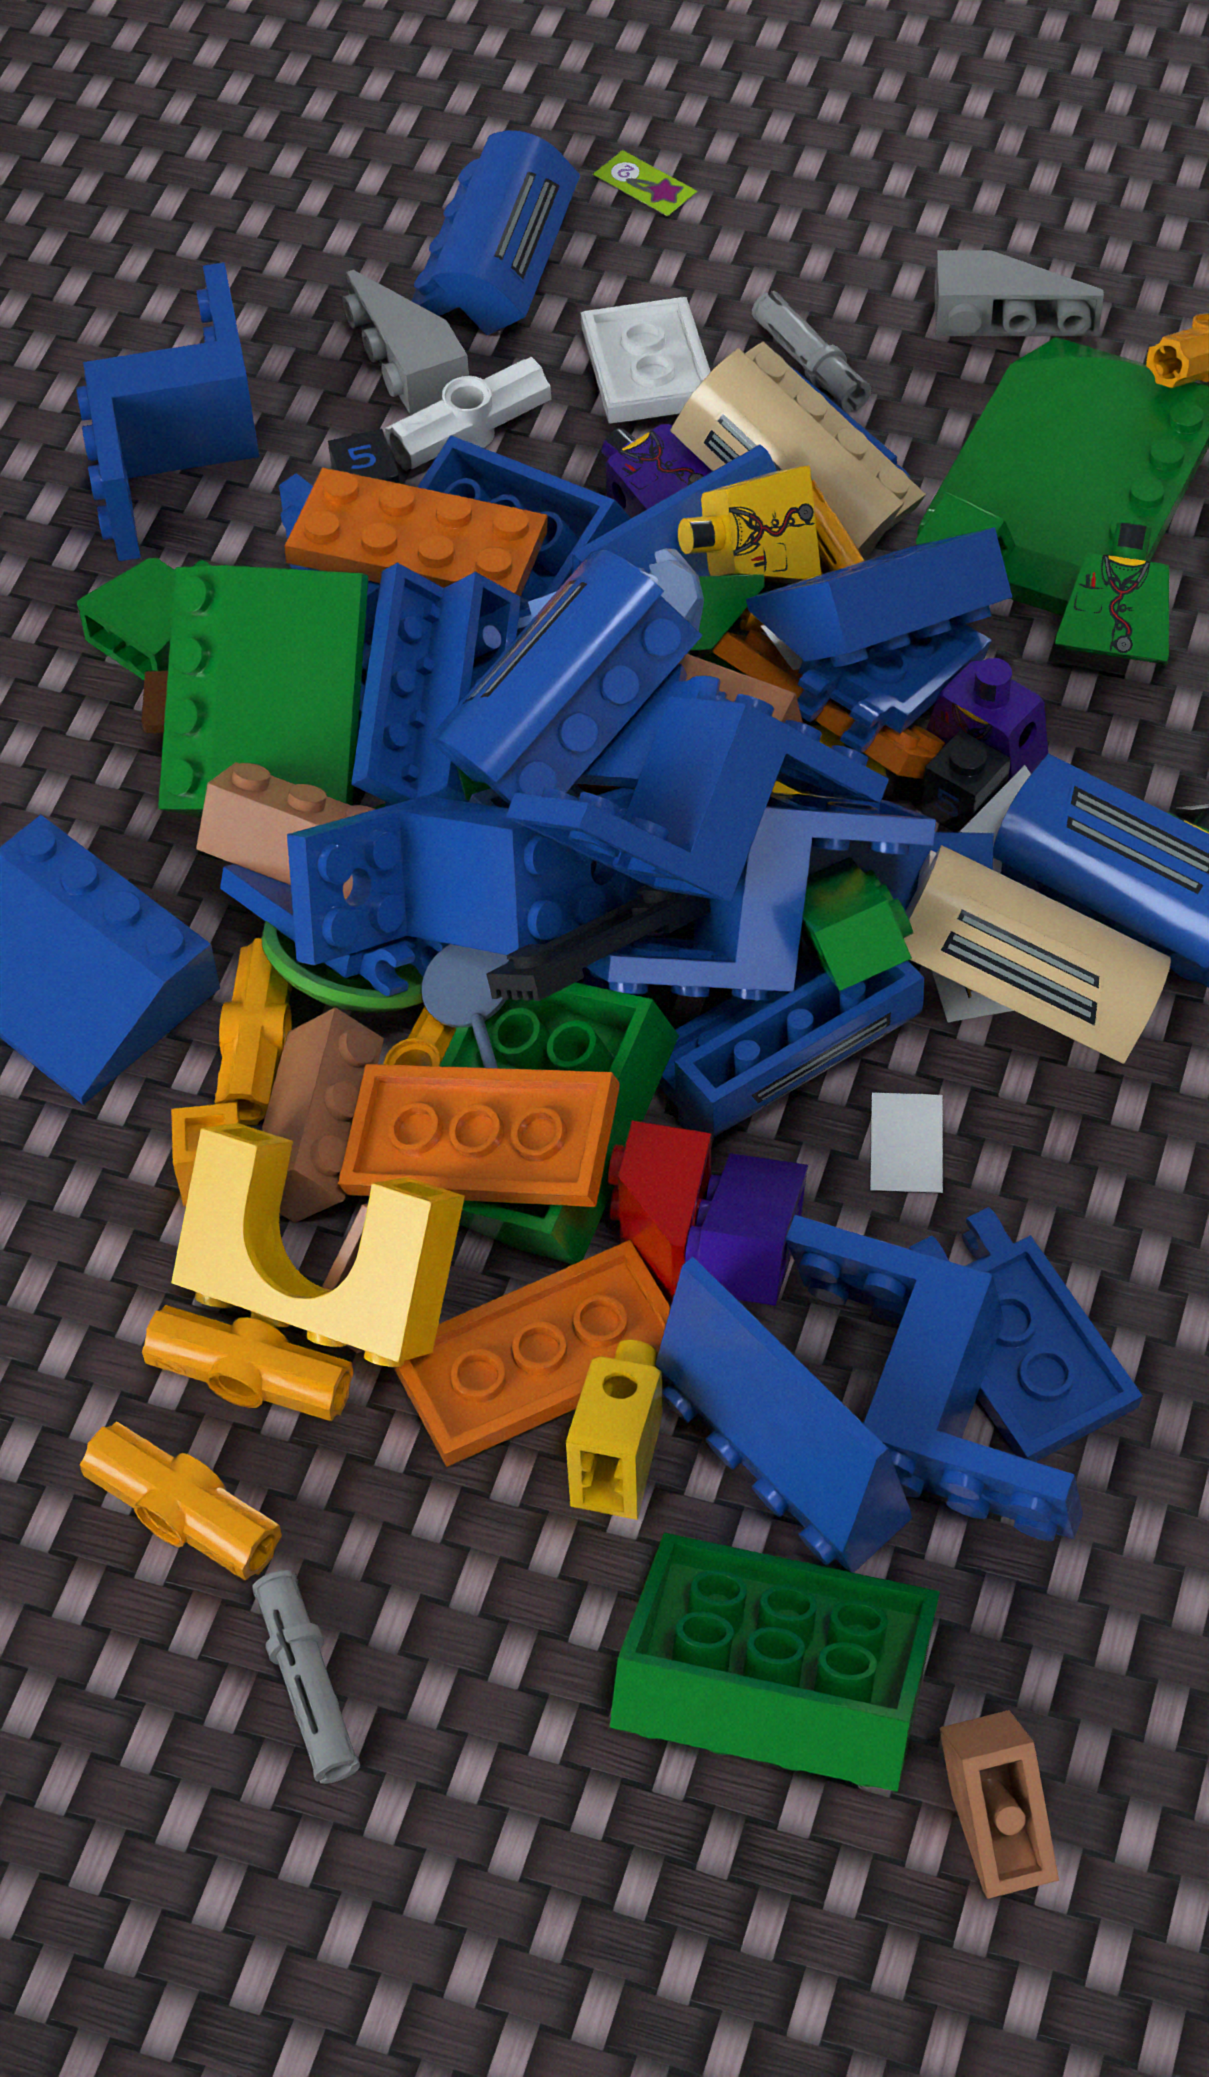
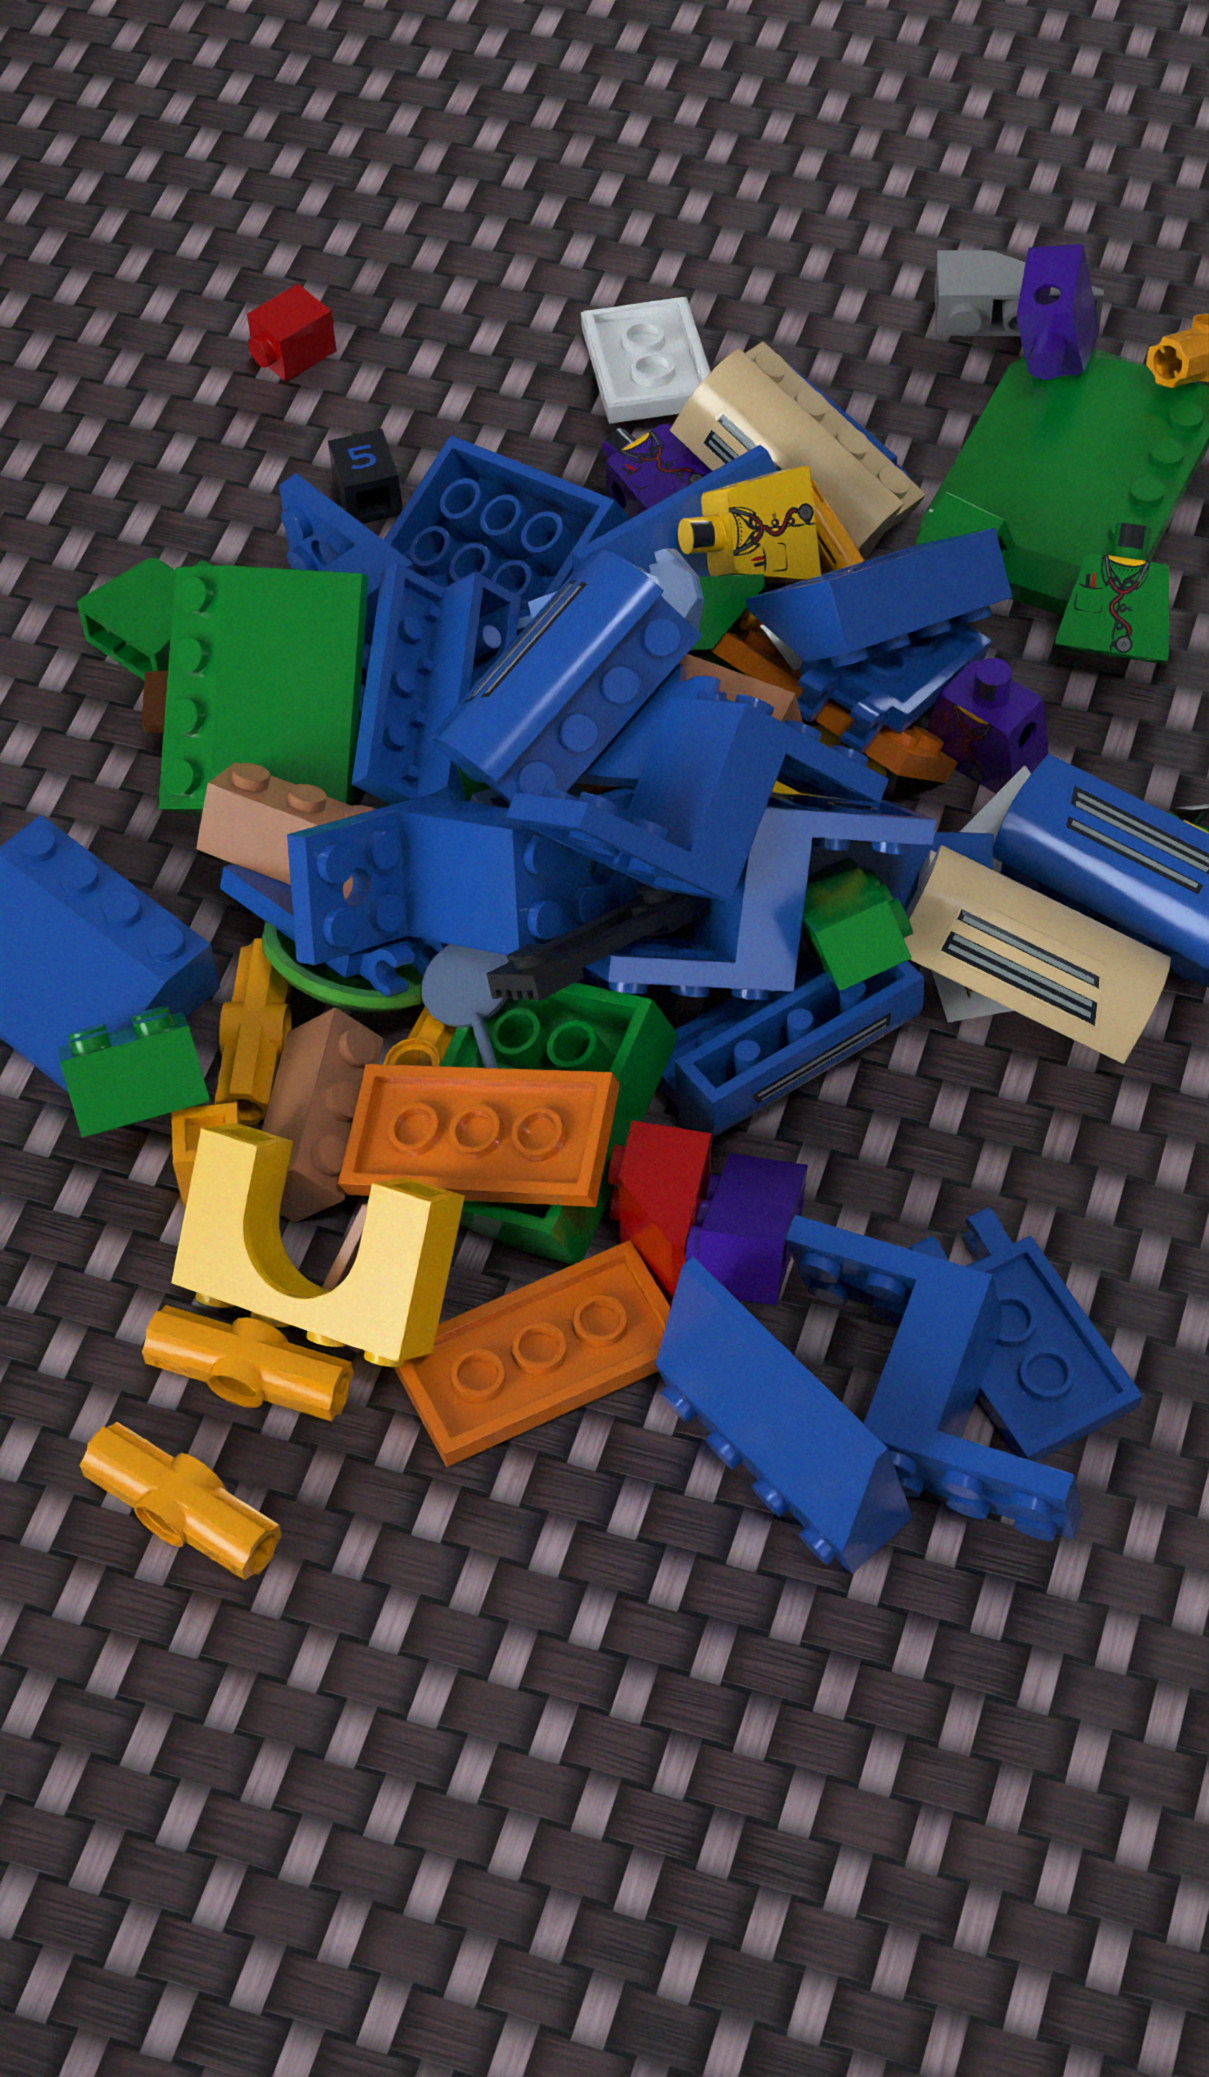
(132, 1071): none -> green brick
(166, 412): blue bracket -> none
(291, 332): none -> red brick
(296, 1648): light grey pin -> none
(373, 523): orange plate -> none
(409, 341): light grey slope -> none
(468, 411): white piece -> none
(498, 231): blue brick -> none
(615, 1431): yellow torso -> none
(645, 183): lime sticker -> none
(775, 1661): green slope -> none
(823, 363): light grey pin -> none
(907, 1142): white sticker -> none
(962, 780): black brick -> none
(1000, 1802): nougat slope -> none
(1062, 331): none -> dark purple torso

